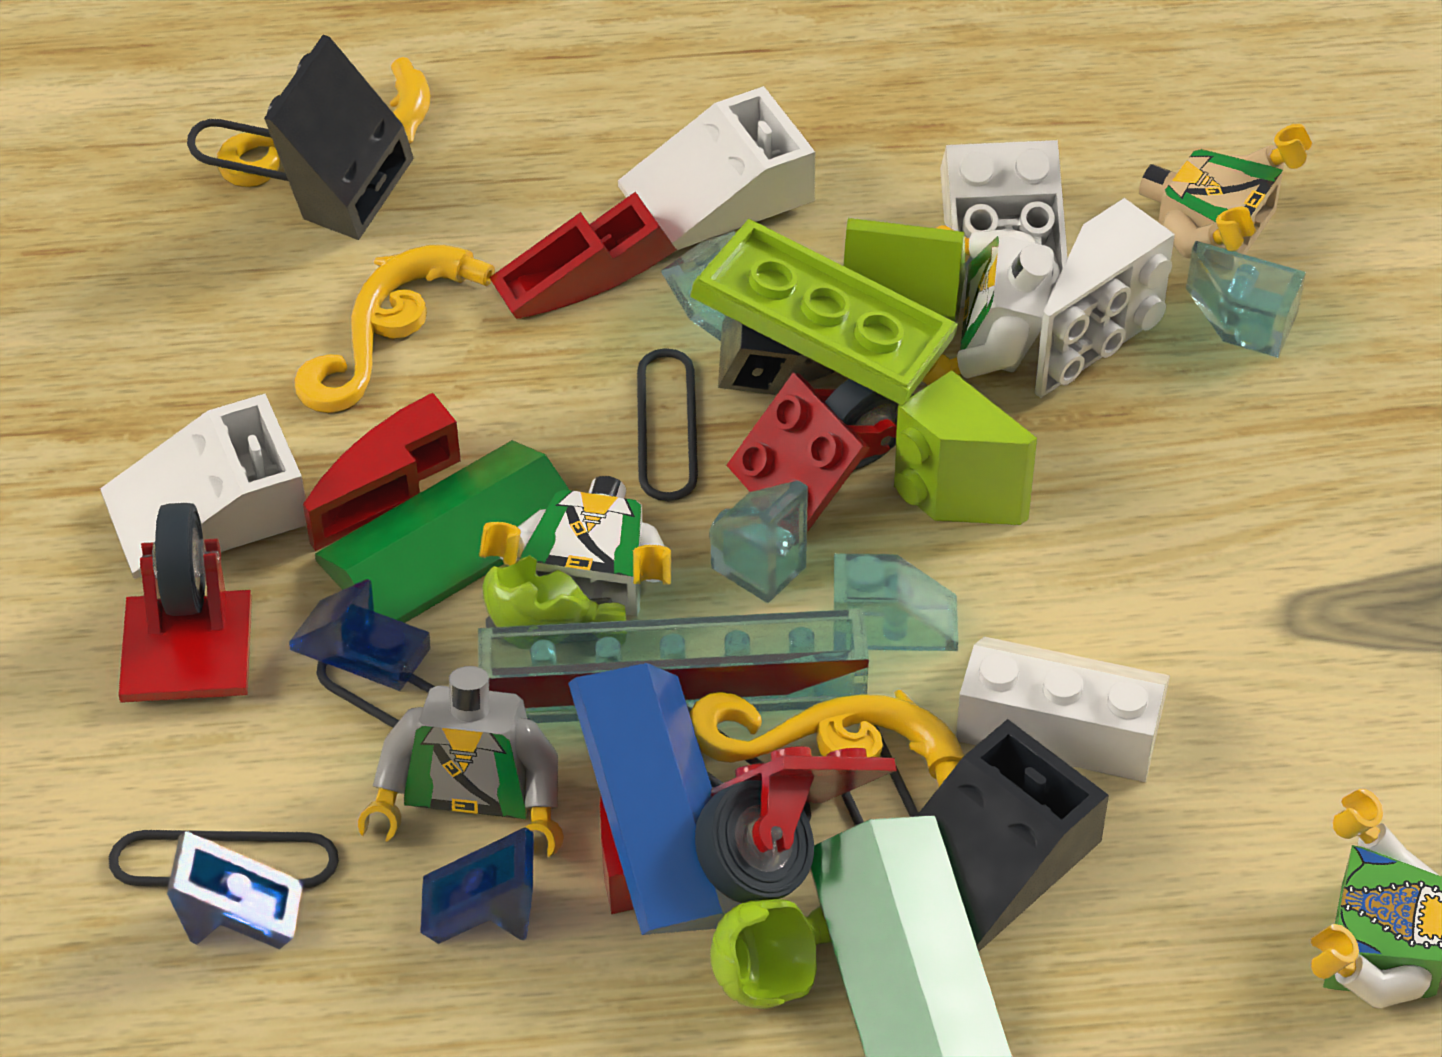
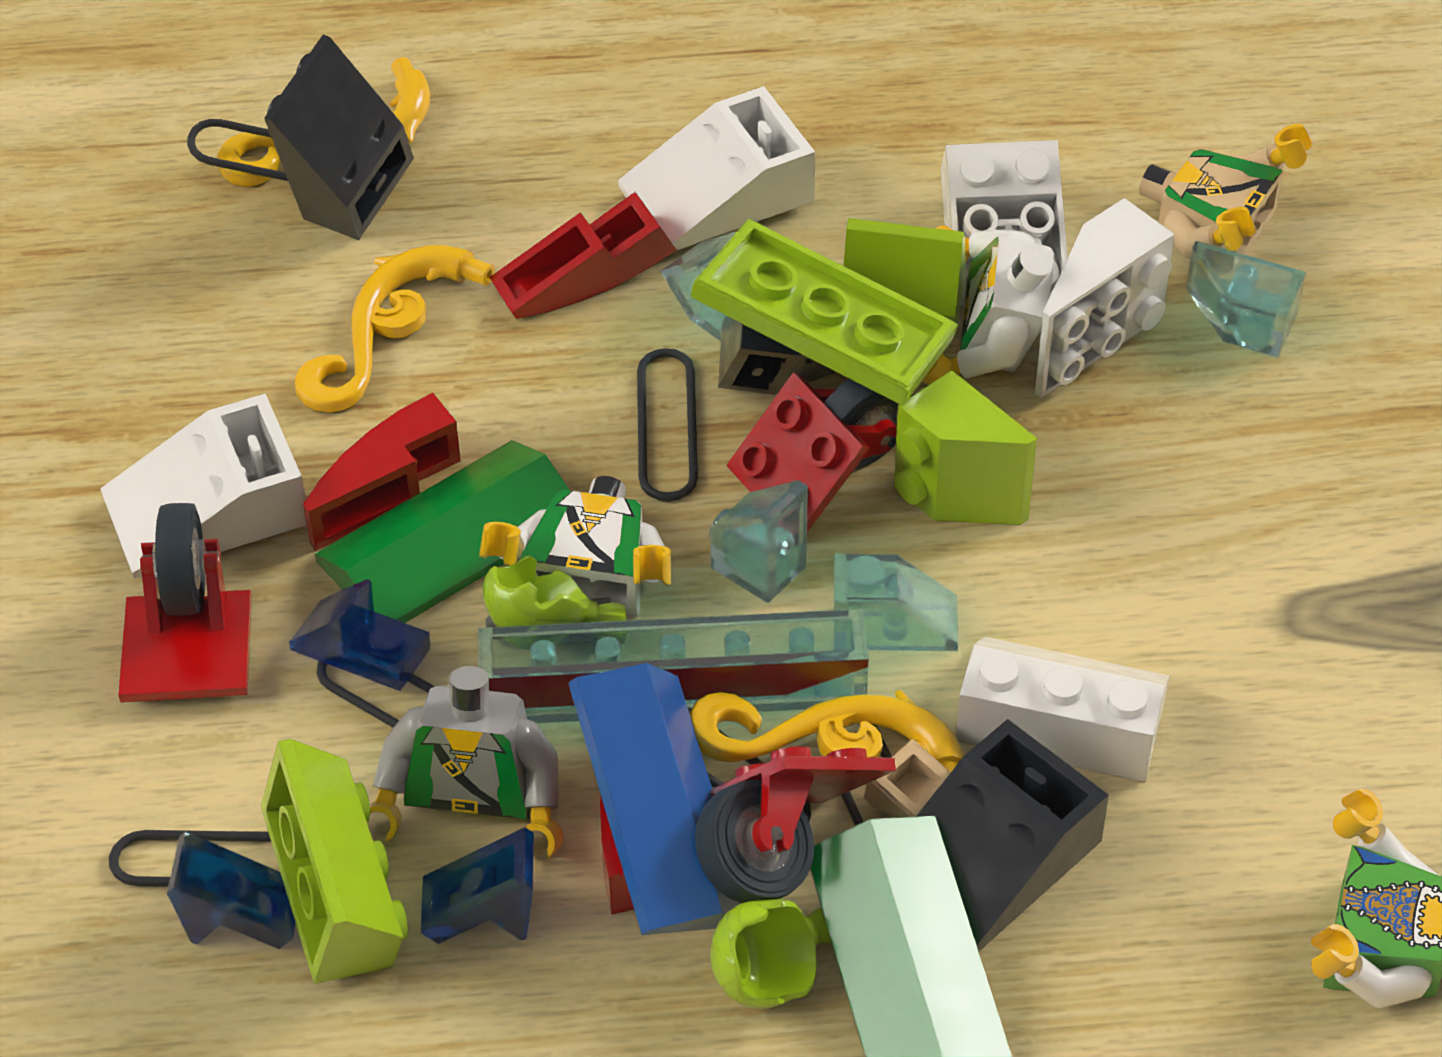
(331, 864): none -> lime slope
(910, 786): none -> tan slope

